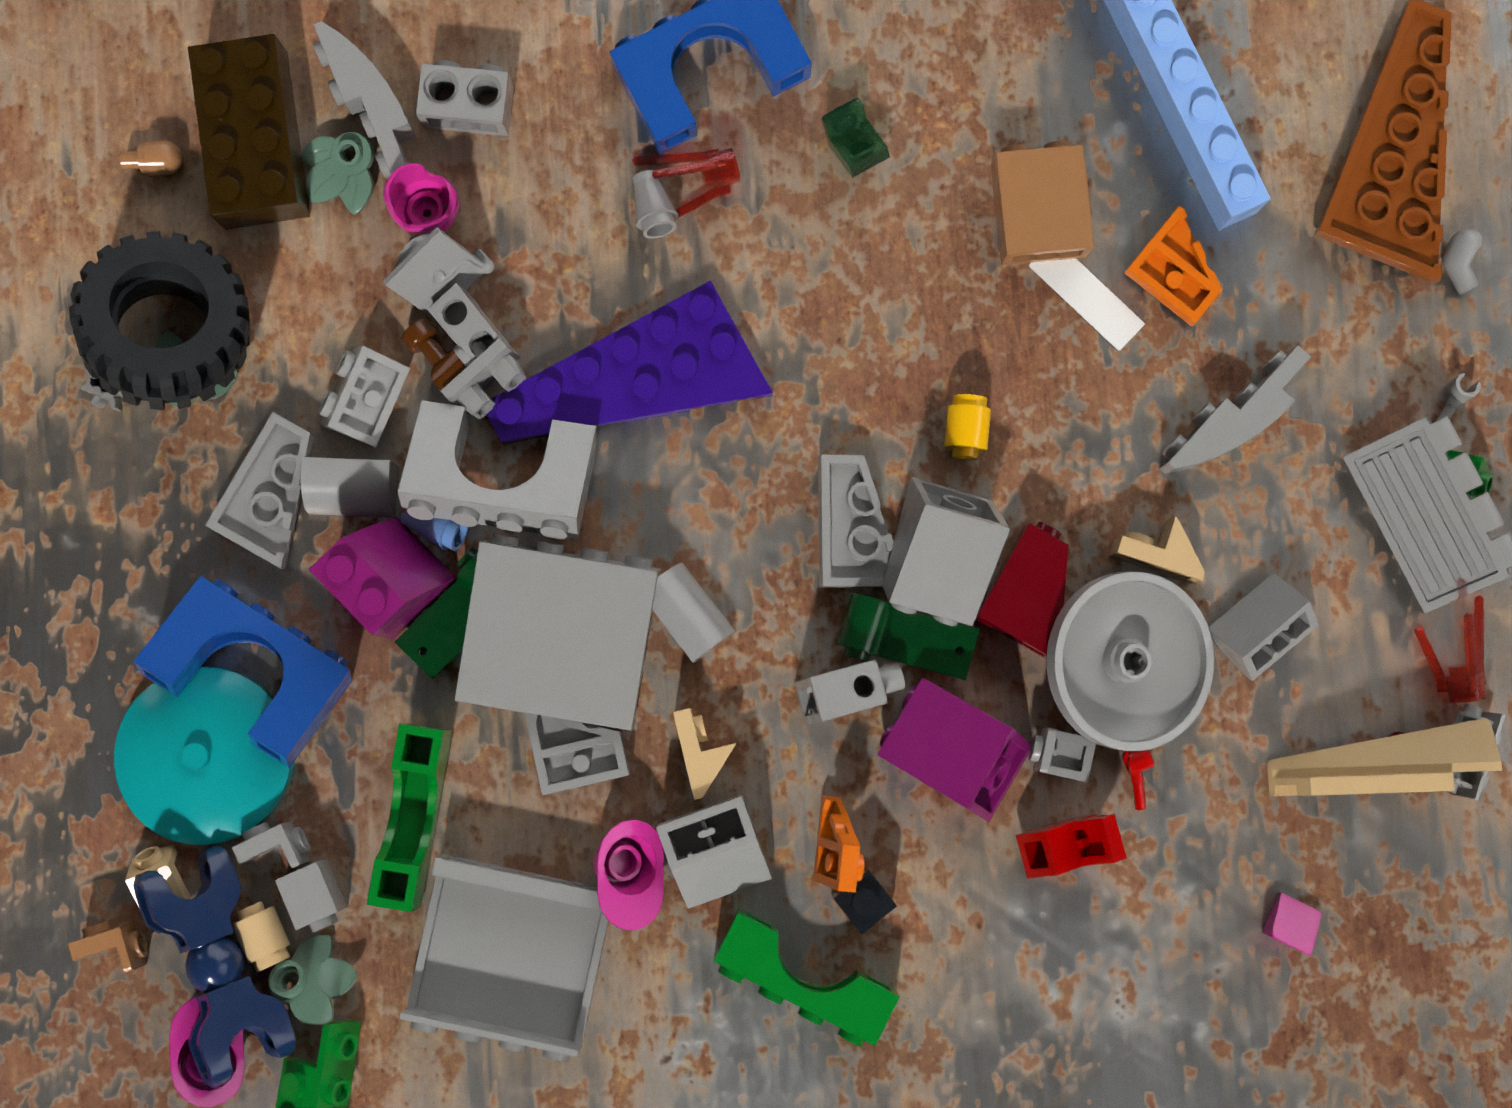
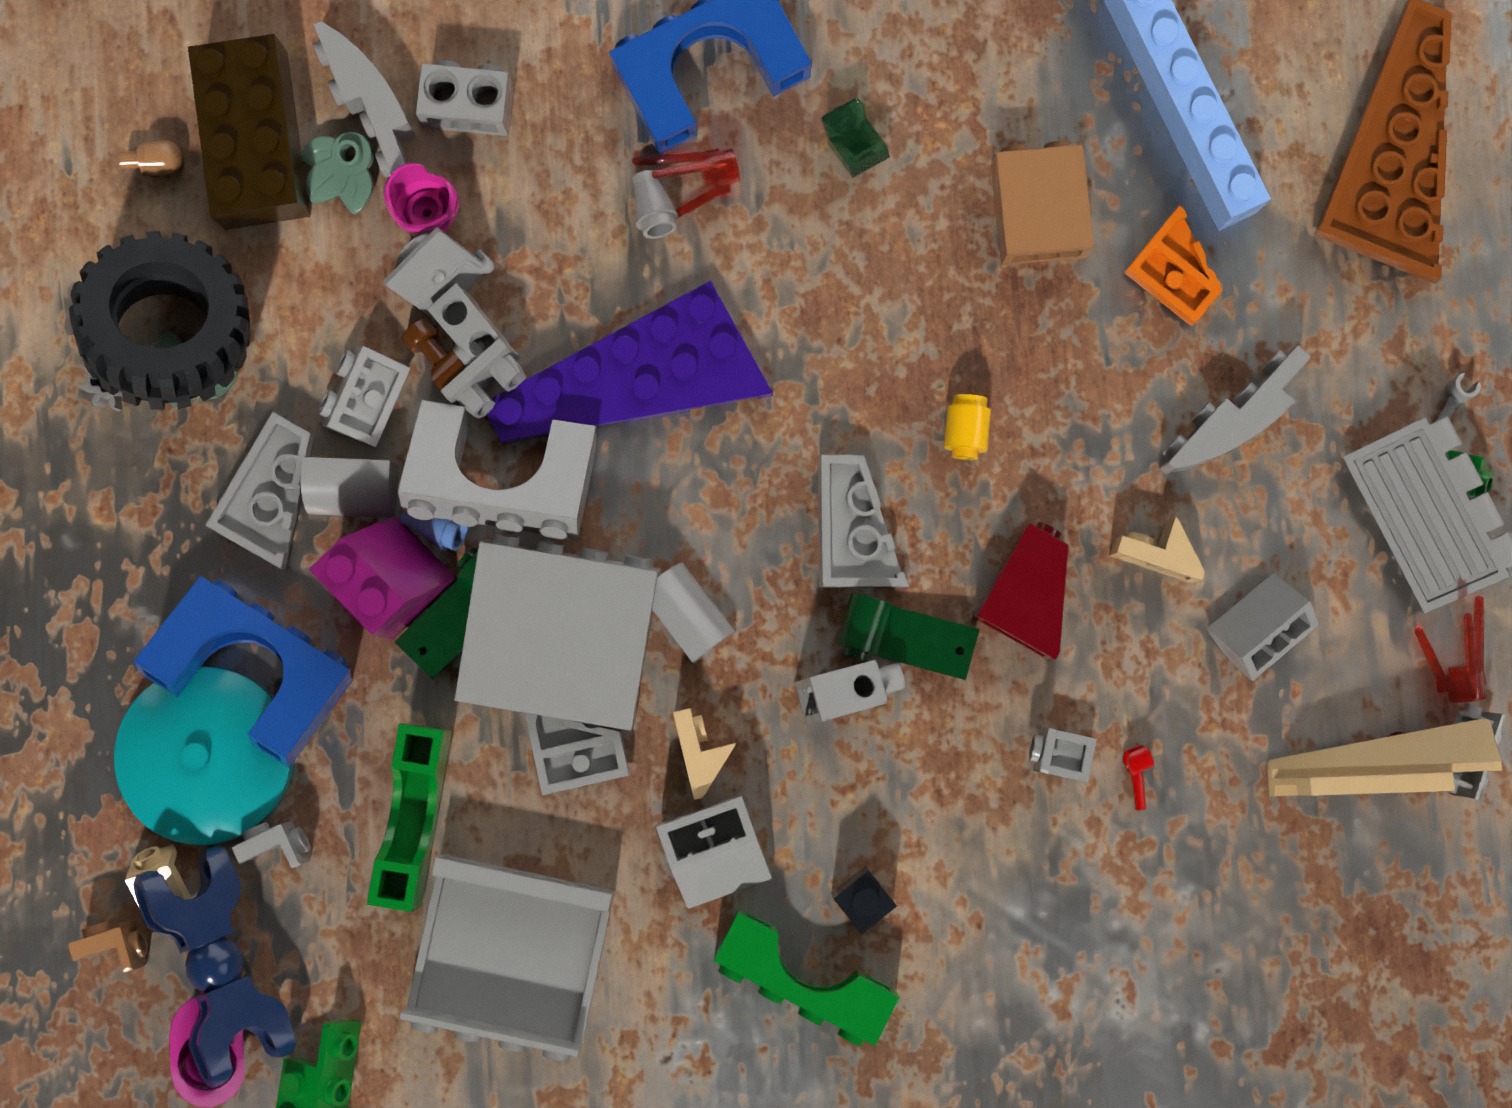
(261, 936): tan brick -> none
(312, 896): light grey brick -> none
(318, 982): sand green plate -> none
(630, 874): dark pink piece -> none
(838, 849): orange wing -> none
(944, 553): light grey slope -> none
(954, 748): magenta slope -> none
(1070, 845): red brick -> none
(1090, 299): white sticker -> none
(1130, 661): light grey dish -> none
(1293, 923): dark pink slope -> none
(1458, 259): light grey arm -> none

